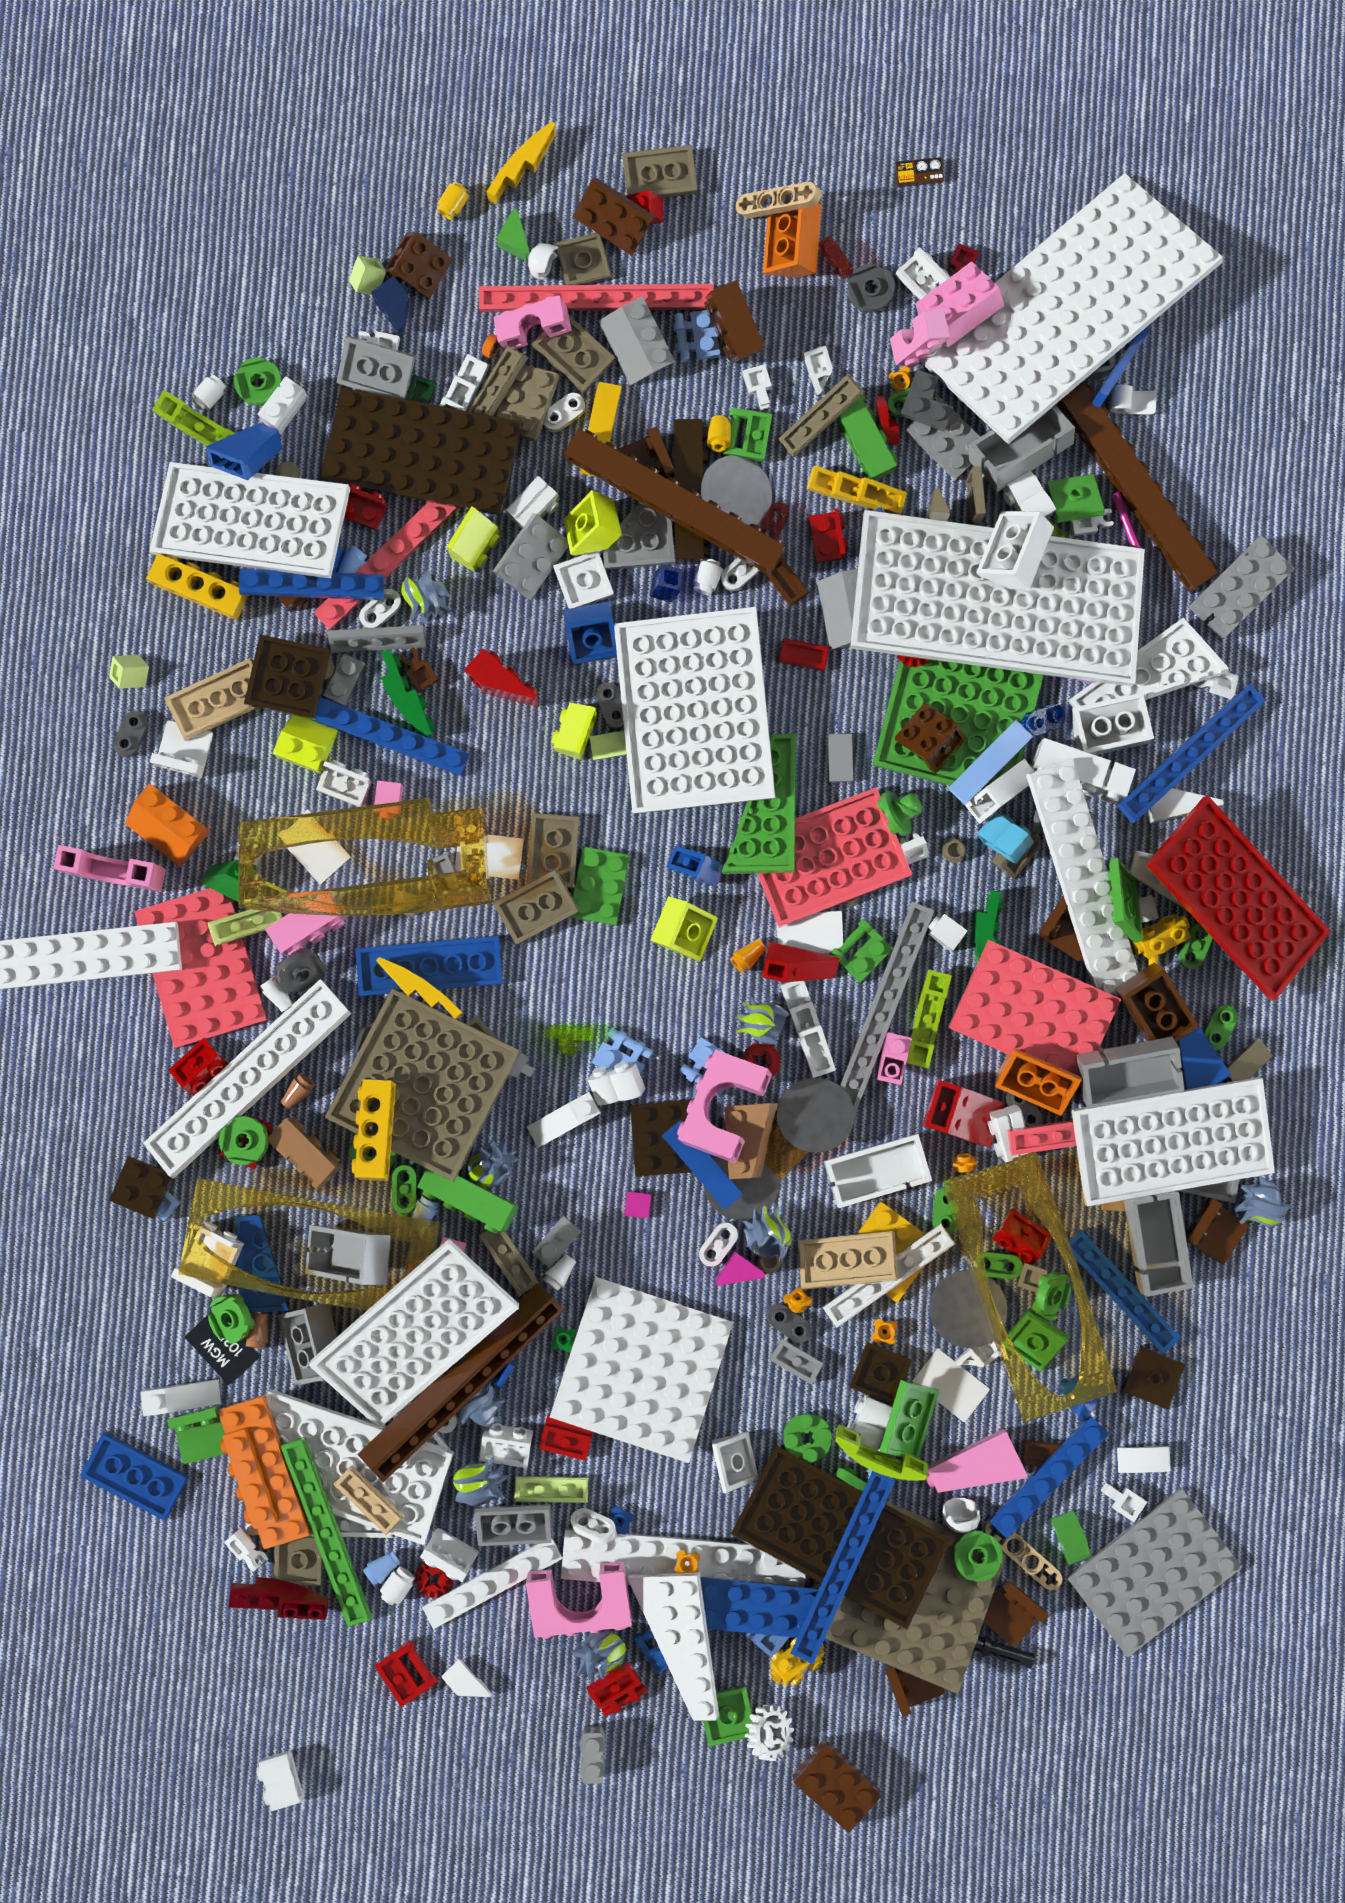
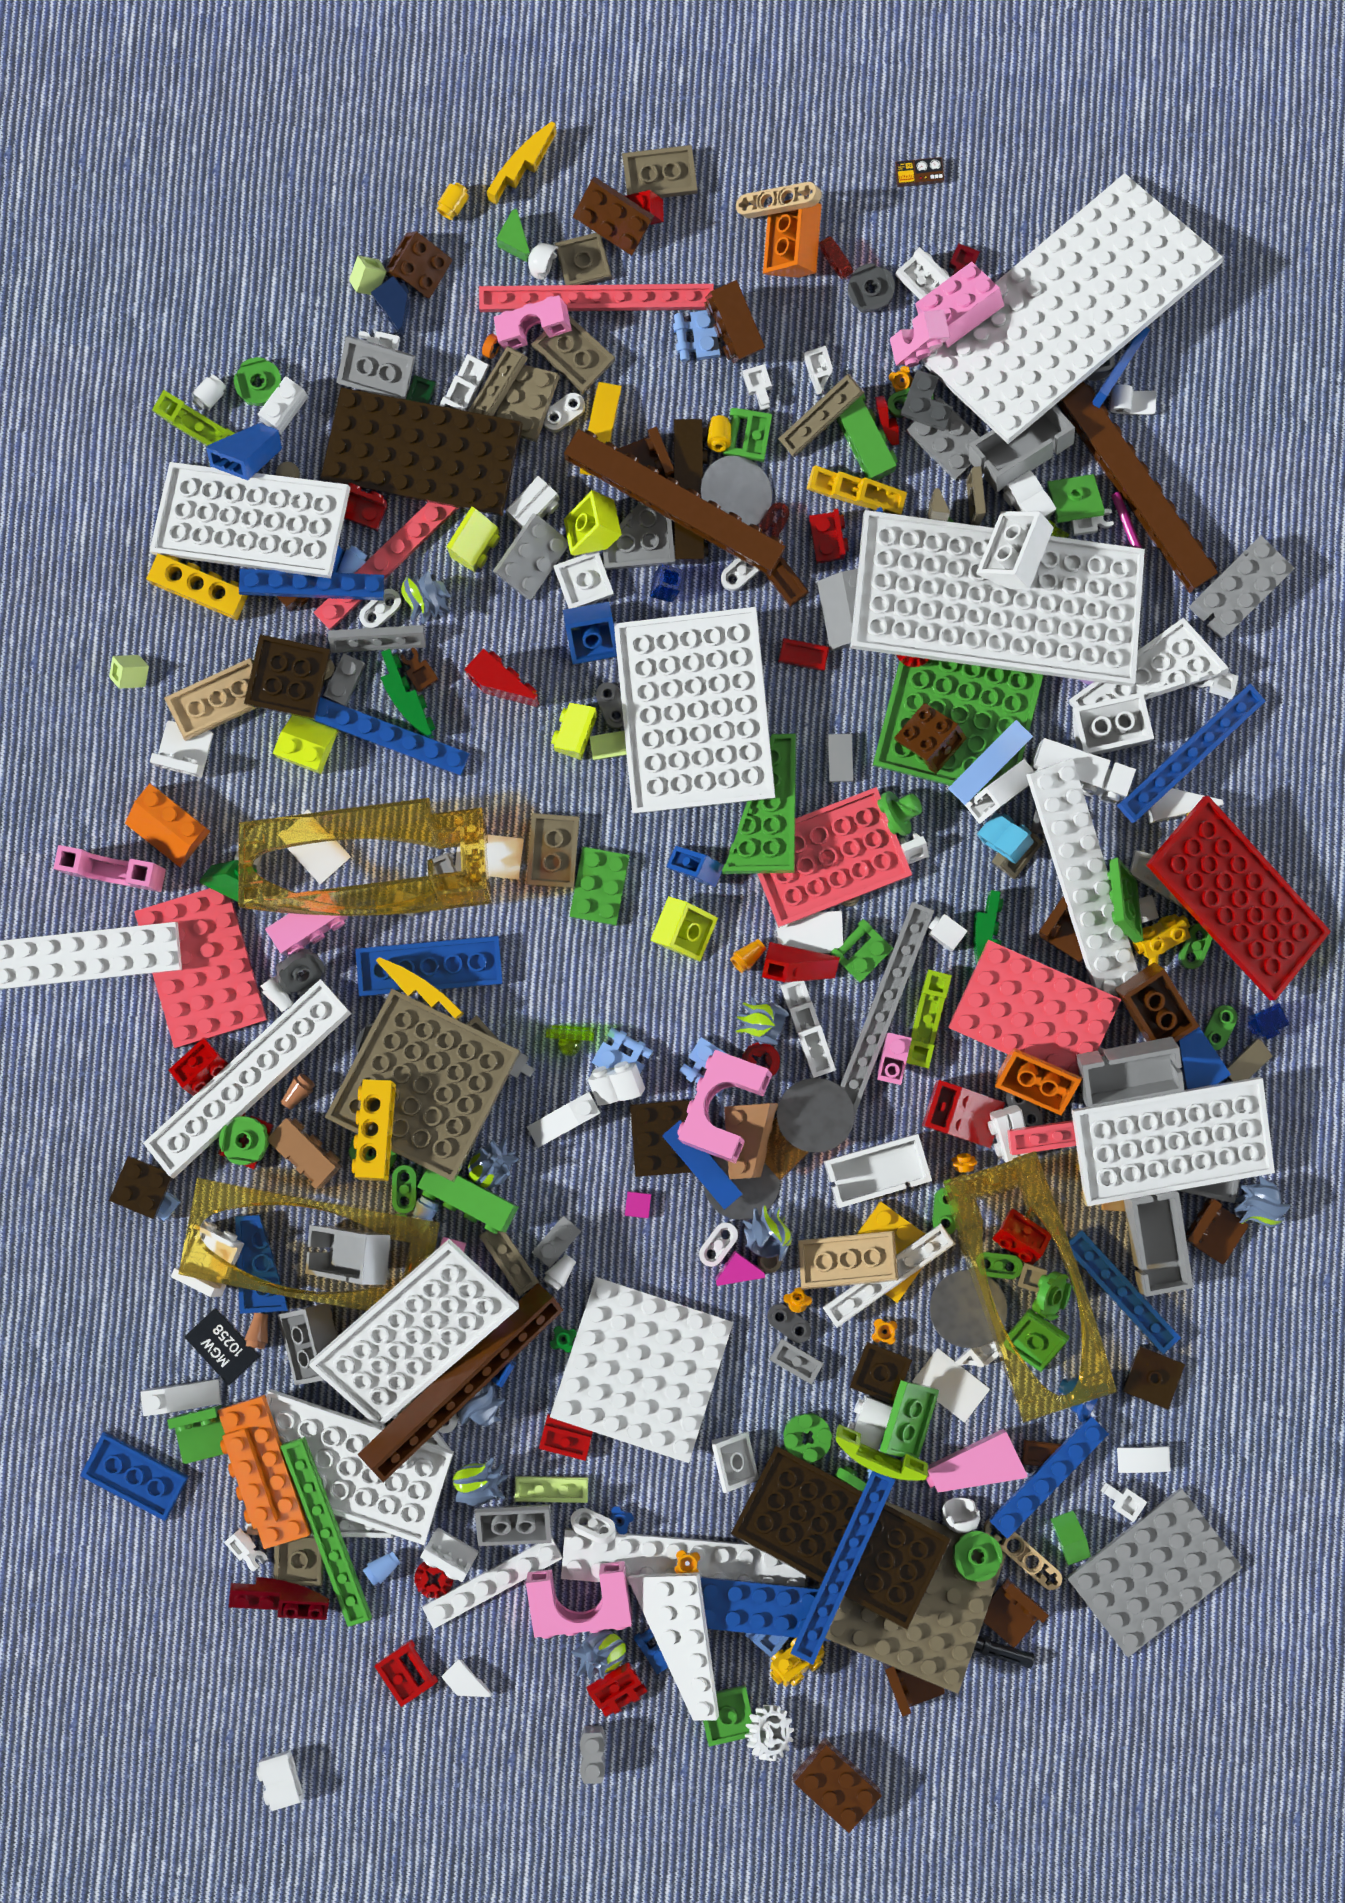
(133, 734): flat silver plate -> none
(241, 925): yellowish green tile -> none
(241, 1322): bright green plate -> none
(344, 784): white bracket -> none
(368, 1500): tan tile -> none
(388, 792): bright pink brick -> none
(397, 1586): white brick -> none
(506, 1445): white bracket -> none
(536, 906): dark tan plate -> none
(636, 341): light grey slope -> none
(707, 577): white brick -> none
(954, 850): dark tan plate -> none
(1045, 717): clear blue plate -> none
(1268, 1021): none -> clear blue brick

